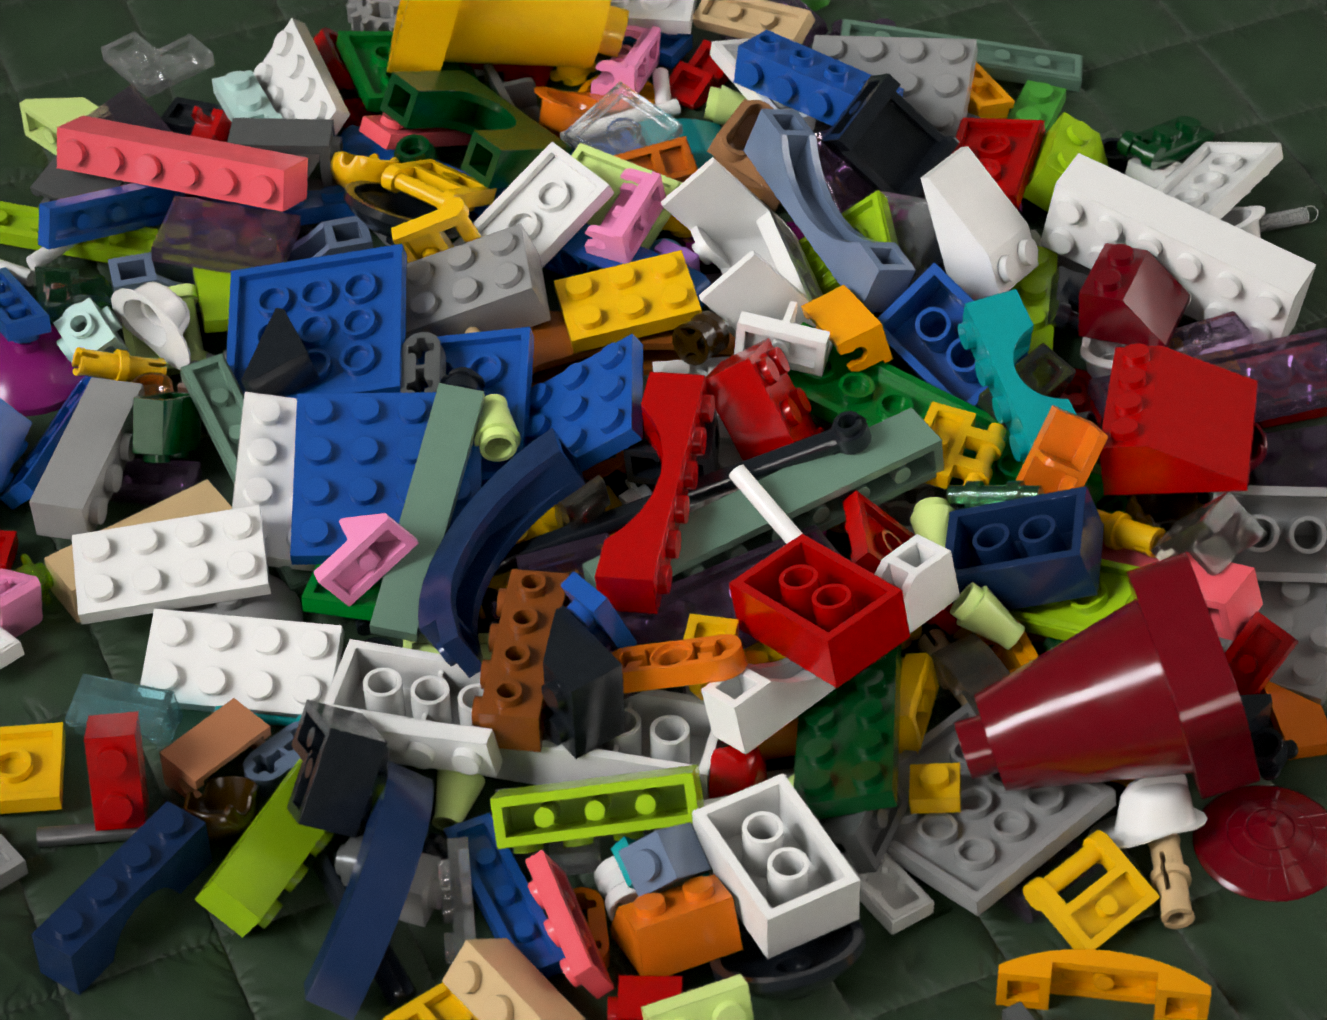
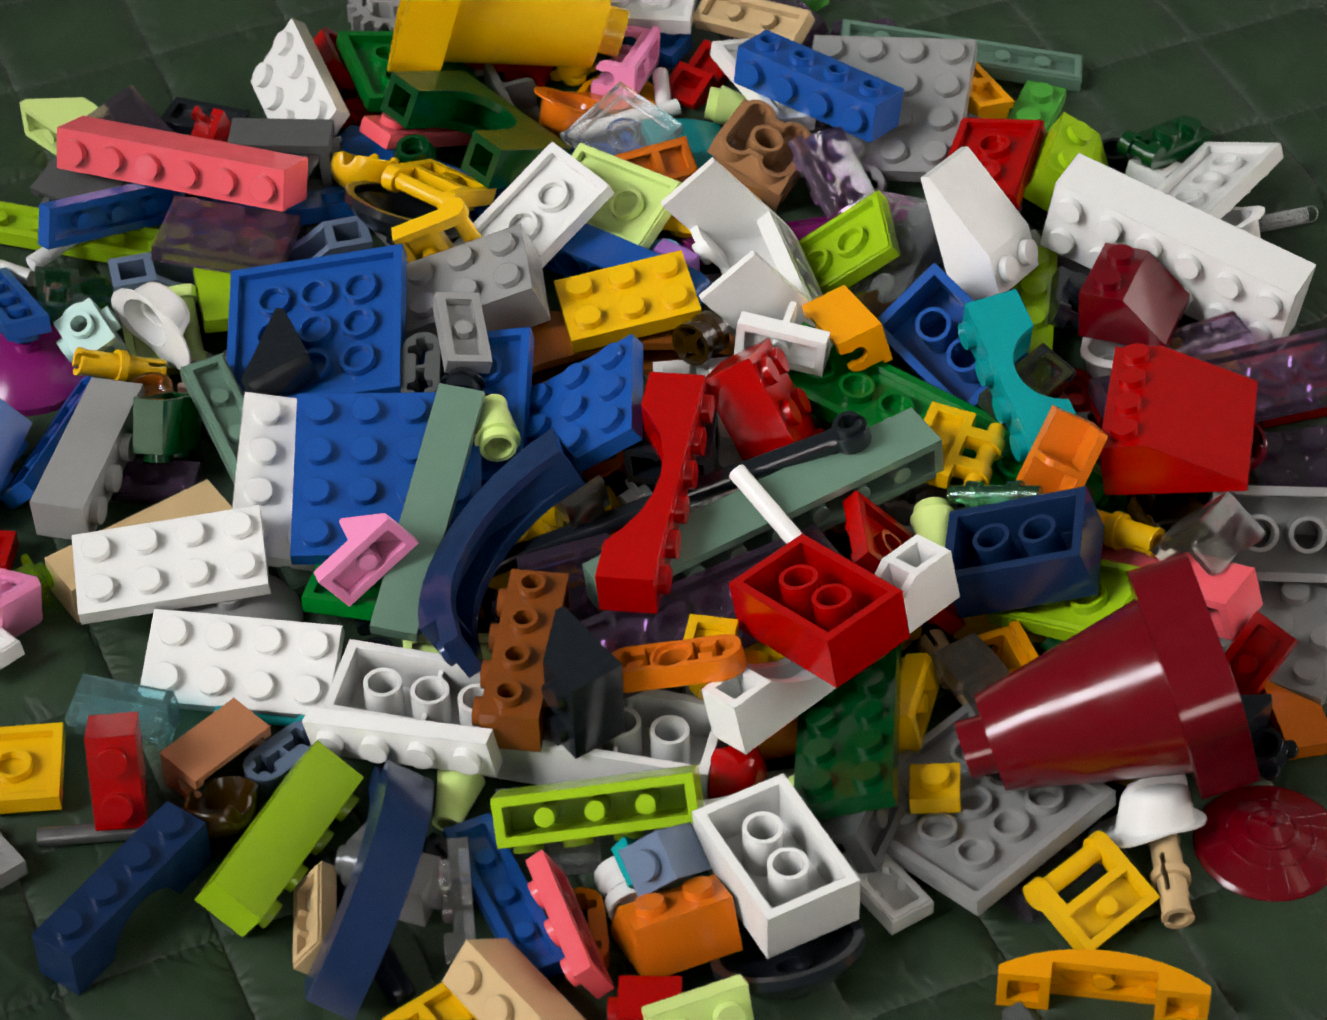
(154, 69): clear plate -> none
(243, 96): light aqua plate -> none
(313, 914): none -> tan plate
(337, 770): black brick -> none
(462, 331): none -> light grey plate
(596, 613): blue plate -> none
(628, 218): bright pink hinge -> none
(789, 162): sand blue arch -> none
(887, 139): black panel -> none
(985, 615): yellowish green cone -> none

